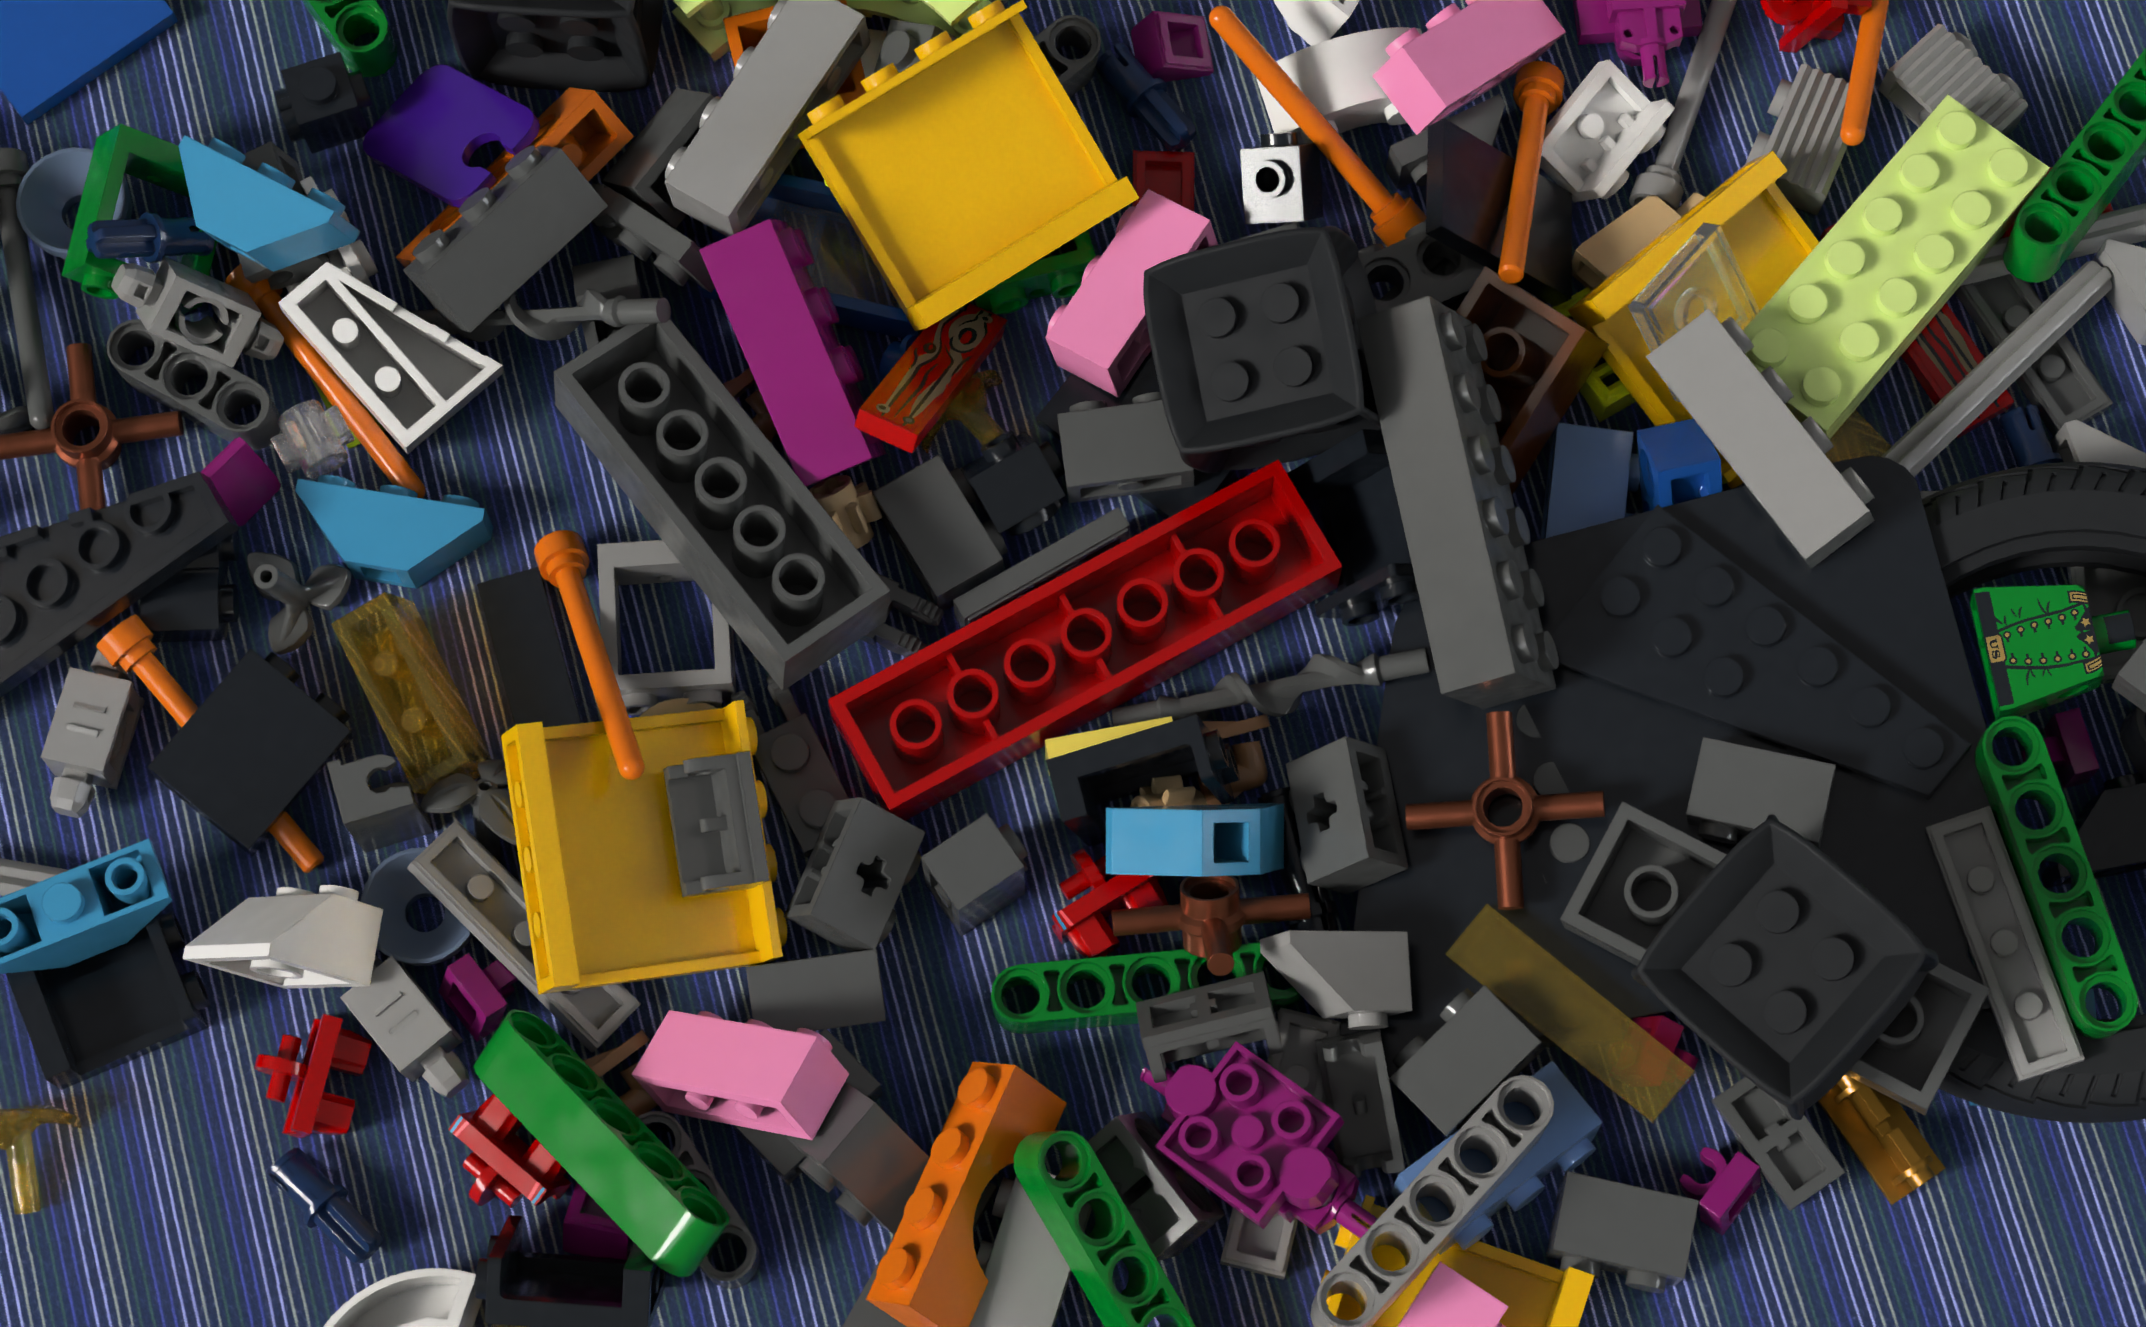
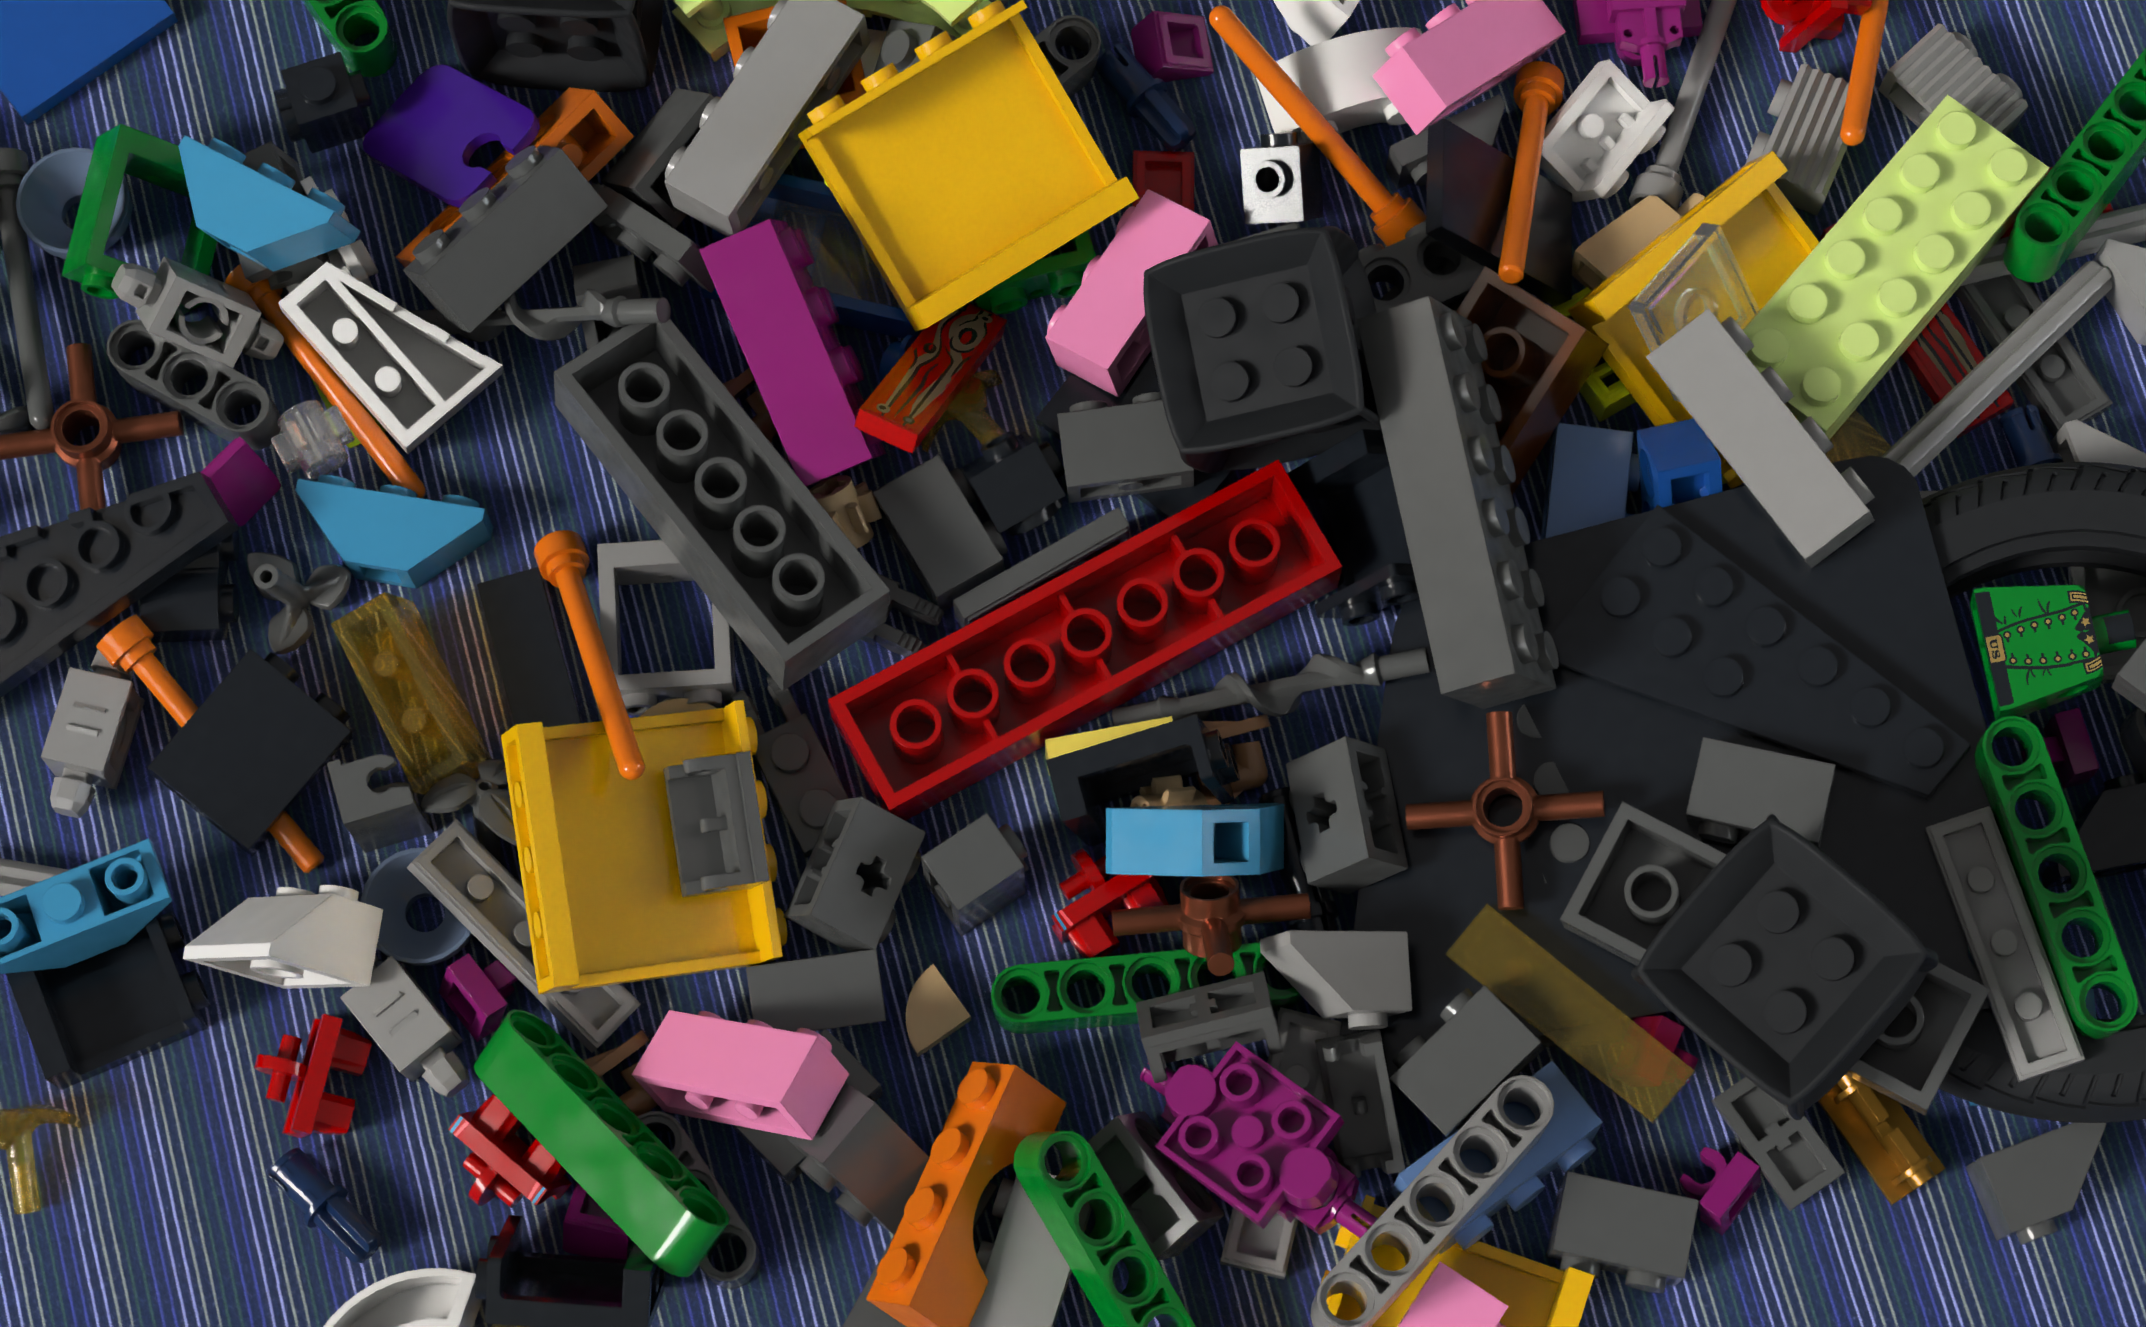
(148, 238): dark blue axle -> none
(932, 1011): none -> tan tile
(2035, 1180): none -> dark grey slope

